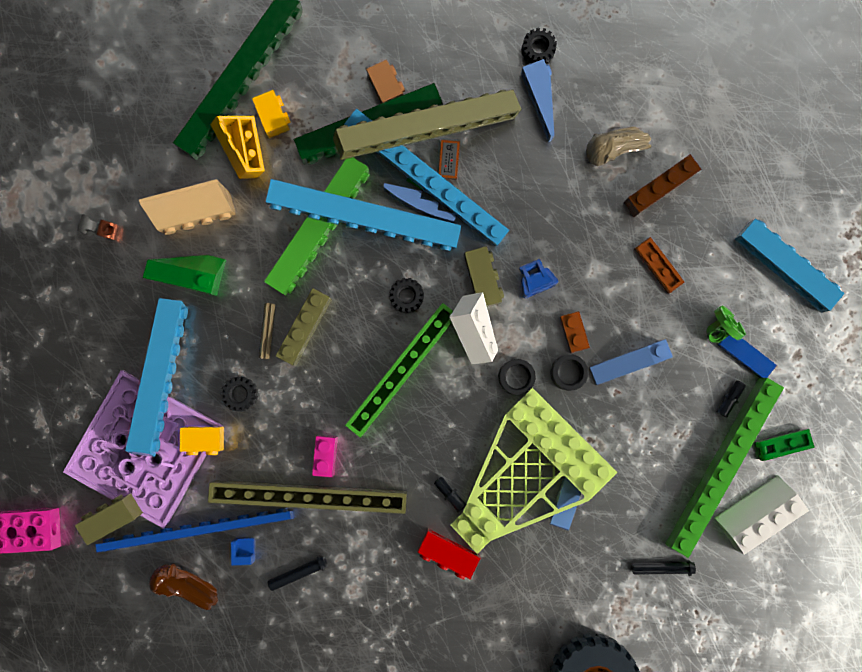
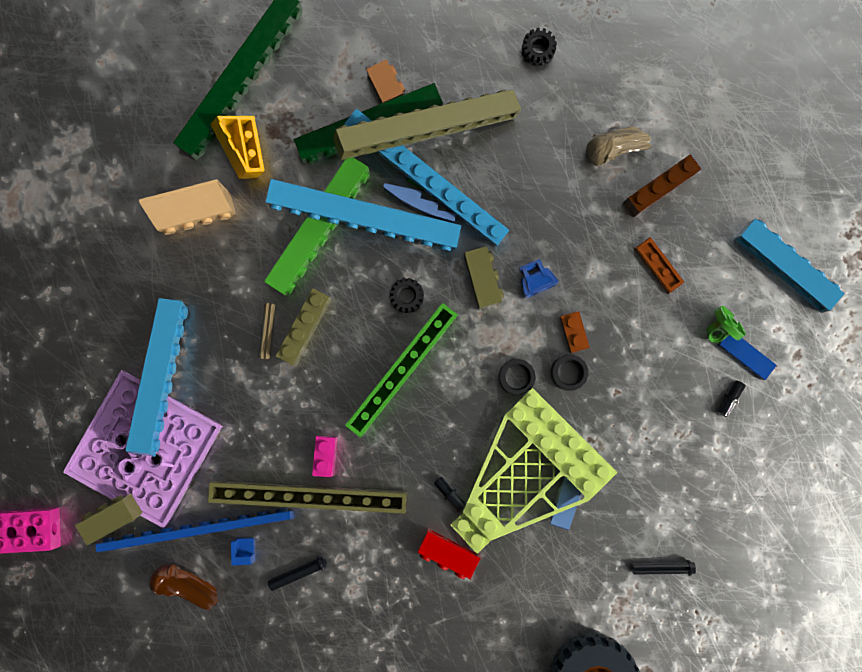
(103, 228): leg -> none
(194, 273): green wedge -> none
(201, 439): yellow brick -> none
(228, 394): black tyre -> none
(271, 113): yellow brick -> none
(449, 159): tile -> none
(475, 328): white wedge -> none
(538, 84): medium blue slope -> none
(631, 362): medium blue slope -> none
(724, 466): bright green brick -> none
(761, 514): white slope -> none
(785, 444): green plate -> none

